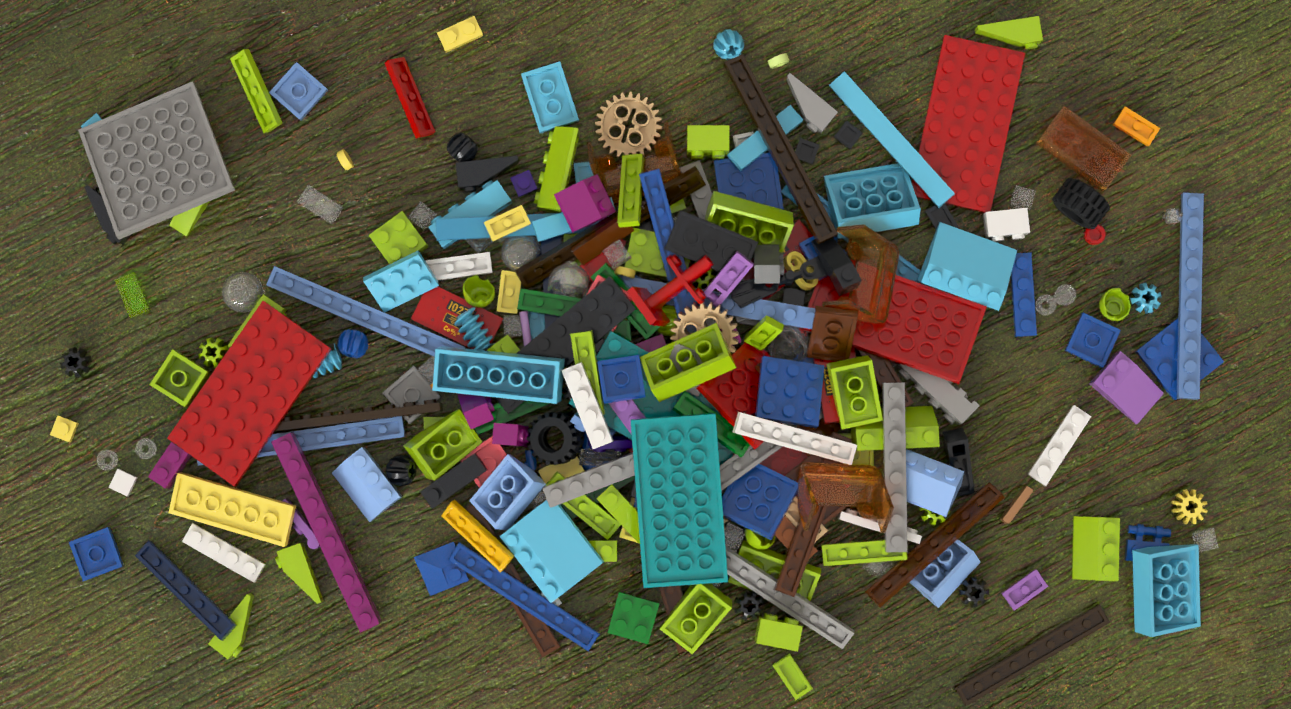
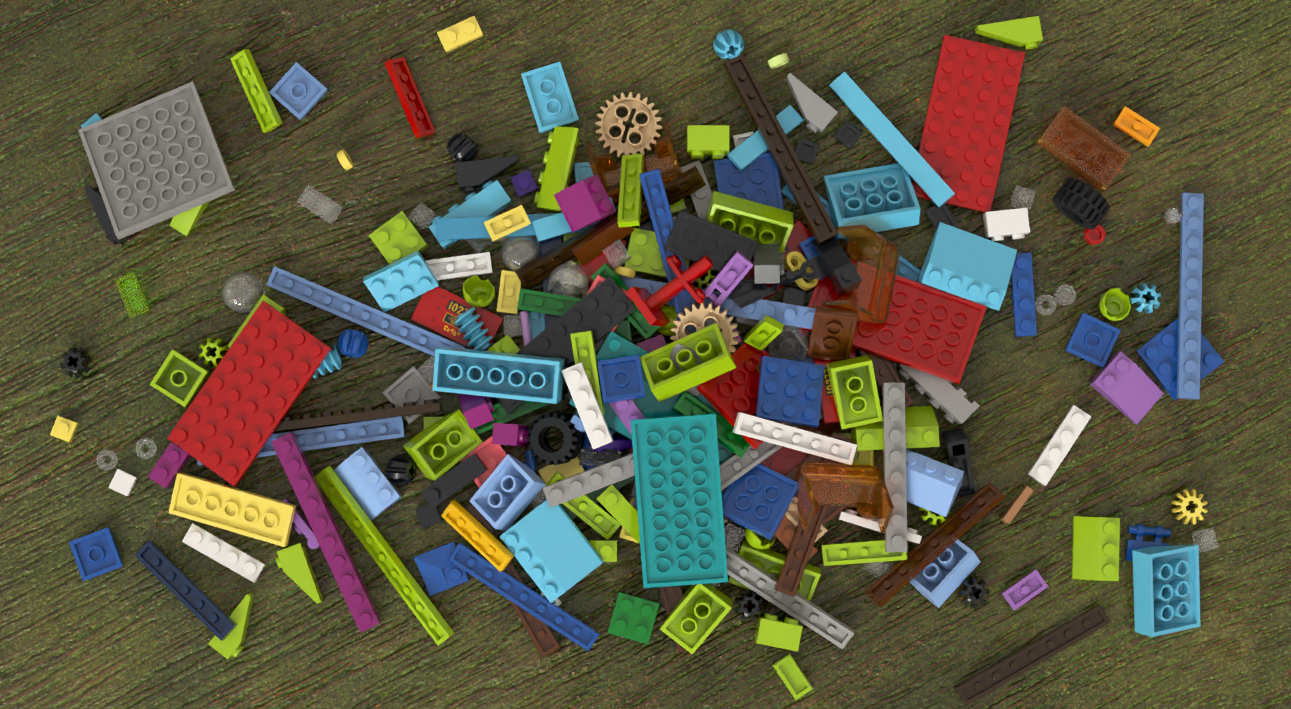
(384, 556): none -> lime plate
(428, 516): none -> black tile

